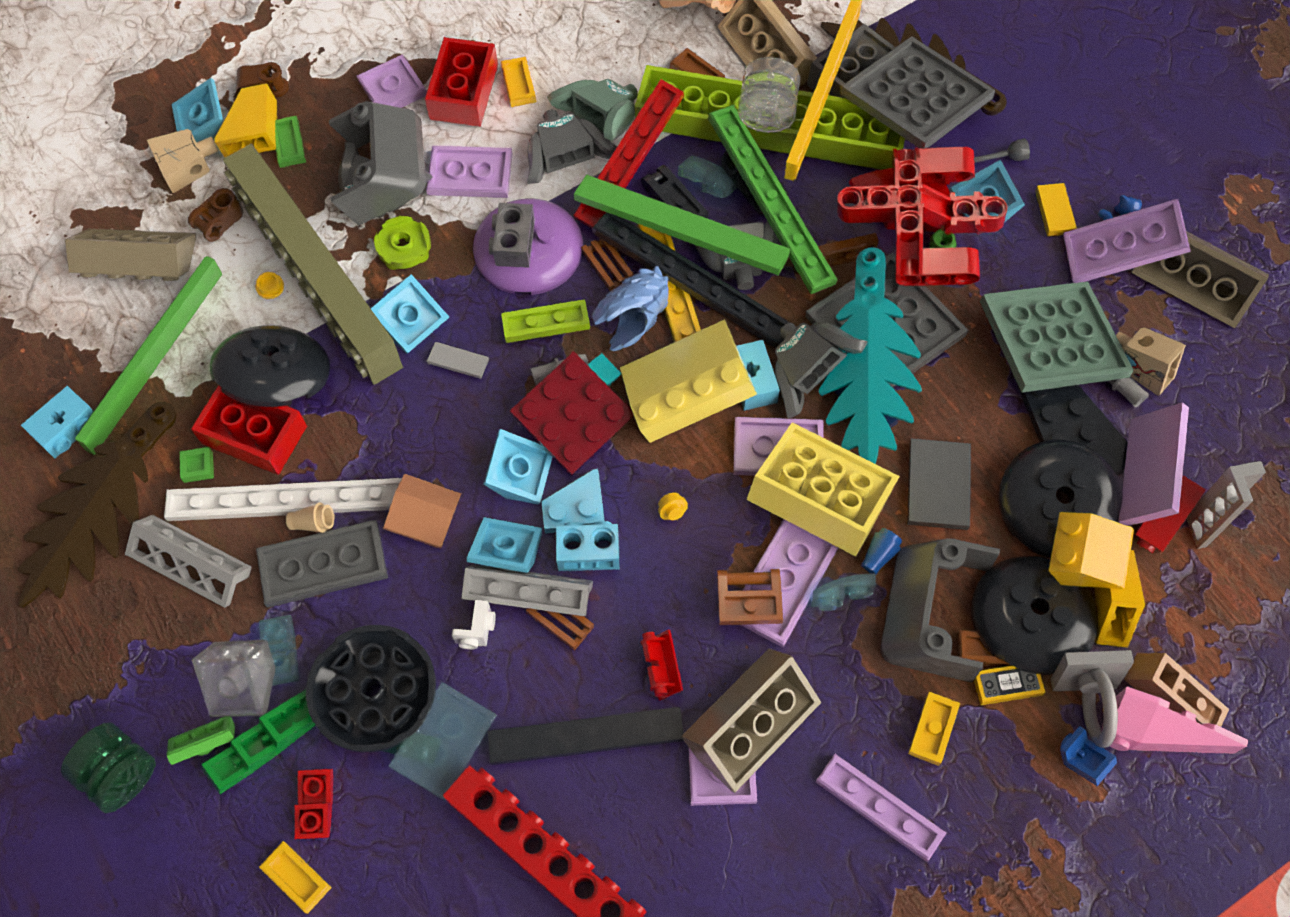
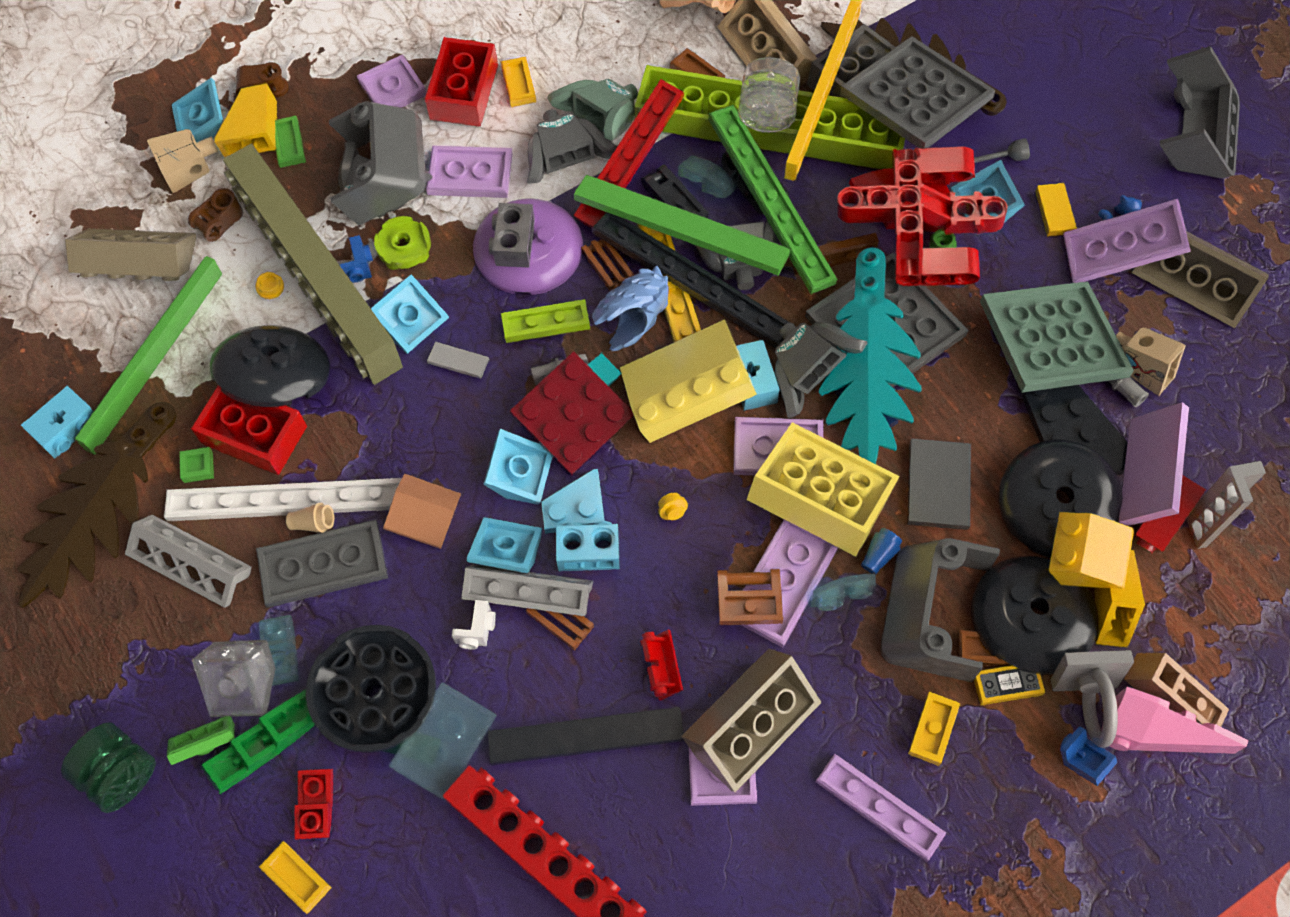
(359, 268): none -> blue bracket
(1209, 119): none -> dark grey windscreen

